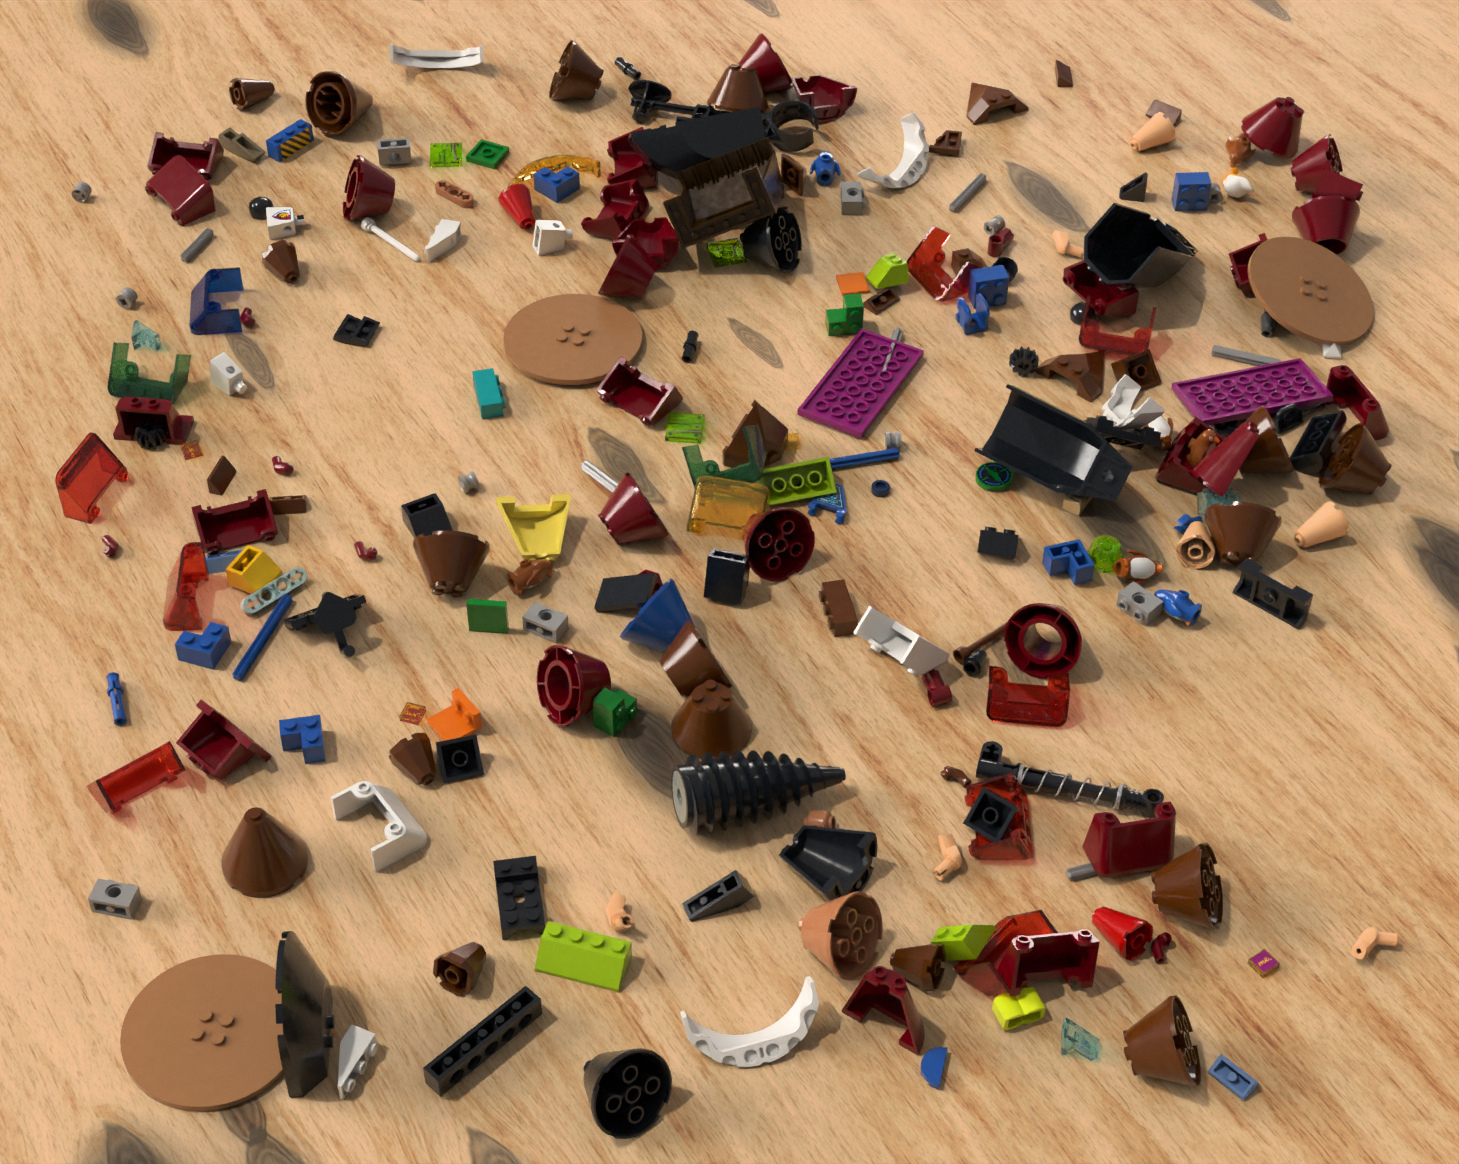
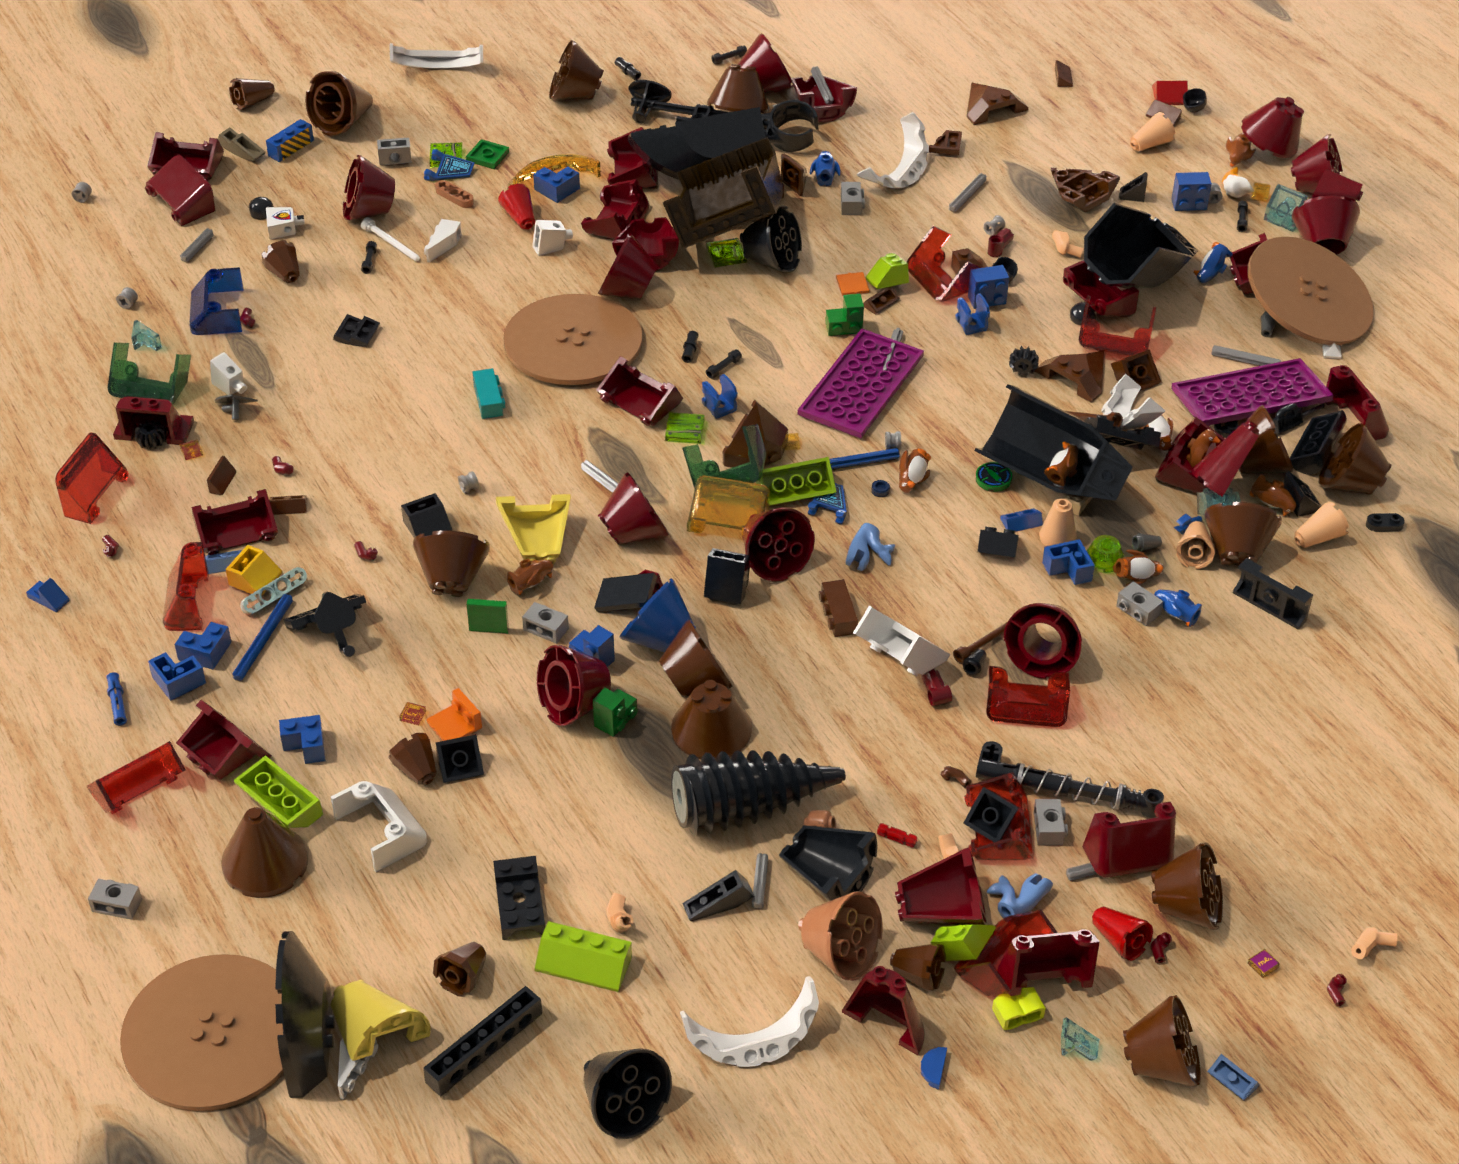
(48, 595): none -> blue slope
(176, 678): none -> blue brick
(234, 407): none -> dark grey shield
(280, 794): none -> lime slope
(369, 1013): none -> light yellow cone
(371, 248): none -> black bar
(449, 167): none -> flag
(597, 643): none -> blue brick
(713, 370): none -> black bar
(727, 397): none -> blue piece
(740, 51): none -> black bar
(760, 880): none -> light grey axle
(822, 85): none -> light grey axle
(858, 550): none -> medium blue piece
(897, 835): none -> red axle
(913, 469): none -> animal
(943, 893): none -> dark red cone
(1022, 519): none -> blue slope
(1031, 893): none -> medium blue piece
(1049, 822): none -> light grey brick
(1059, 524): none -> light nougat cone
(1063, 464): none -> dark orange animal
(1083, 188): none -> reddish brown wedge
(1113, 416): none -> reddish brown piece
(1145, 542): none -> dark grey cone
(1170, 91): none -> red slope
(1194, 99): none -> black hair
(1213, 262): none -> blue animal
(1242, 210): none -> black bar
(1261, 192): none -> clear yellow brick
(1273, 494): none -> dark orange animal
(1281, 206): none -> clear light blue slope
(1304, 497): none -> black slope
(1335, 987): none -> dark red arm
(1385, 522): none -> black plate

